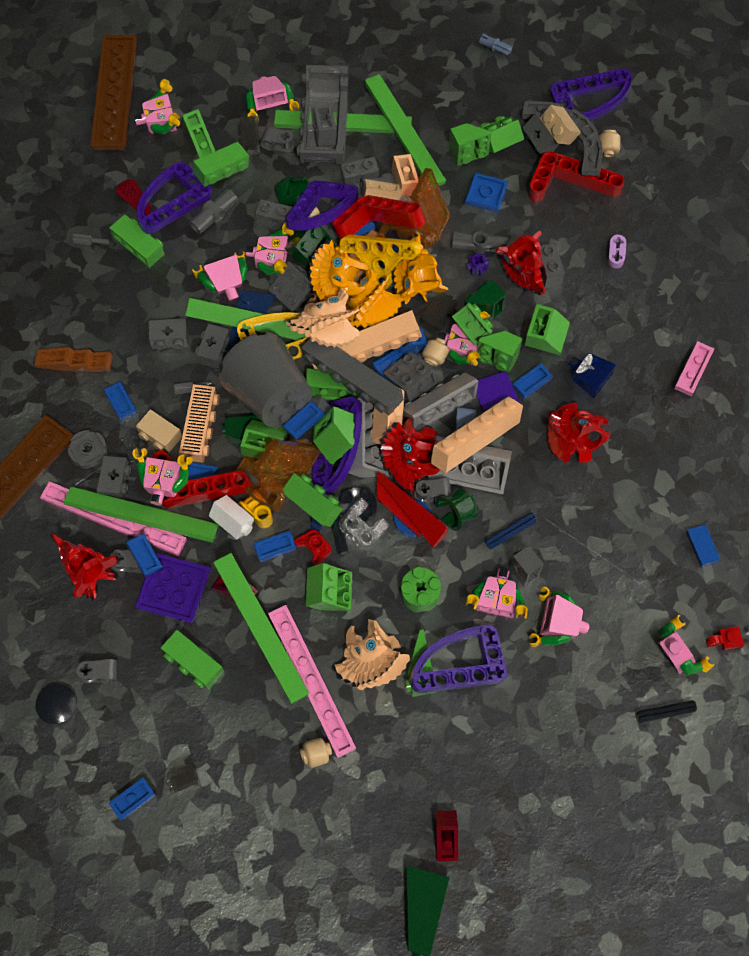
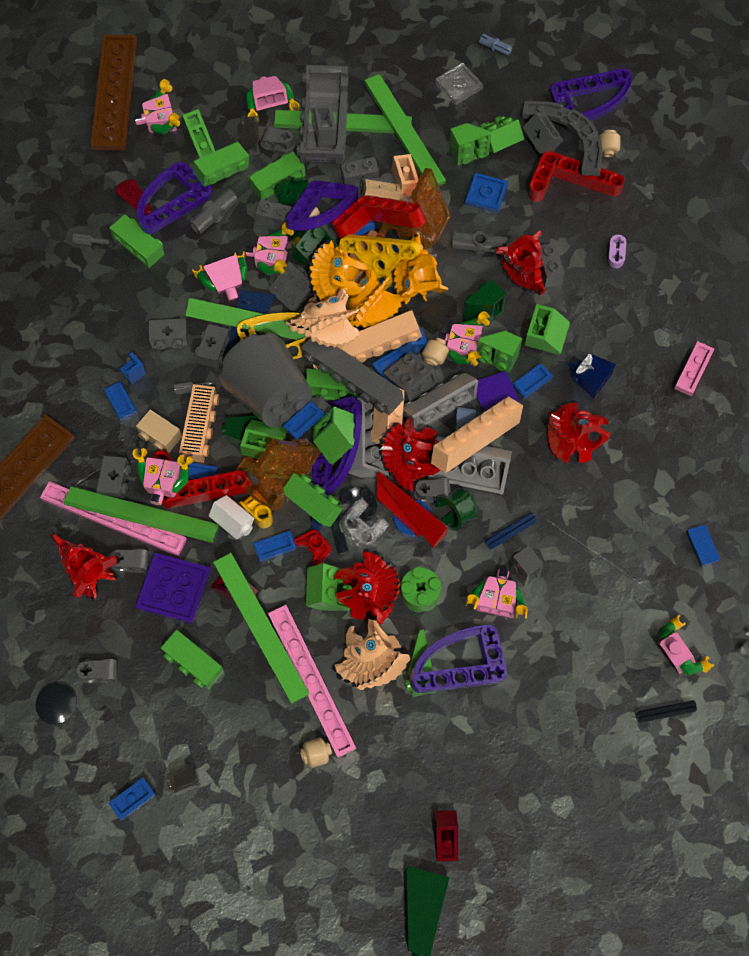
(73, 360): dark orange slope -> none
(91, 458): dark grey plate -> none
(133, 369): none -> blue panel
(144, 555): blue tile -> none
(264, 181): none -> bright green brick
(373, 585): none -> red piece
(459, 83): none -> clear tile
(472, 323): bright green bracket -> none
(478, 264): dark purple gear -> none
(560, 125): tan brick -> none
(560, 619): bright pink torso -> none
(729, 639): red plate -> none

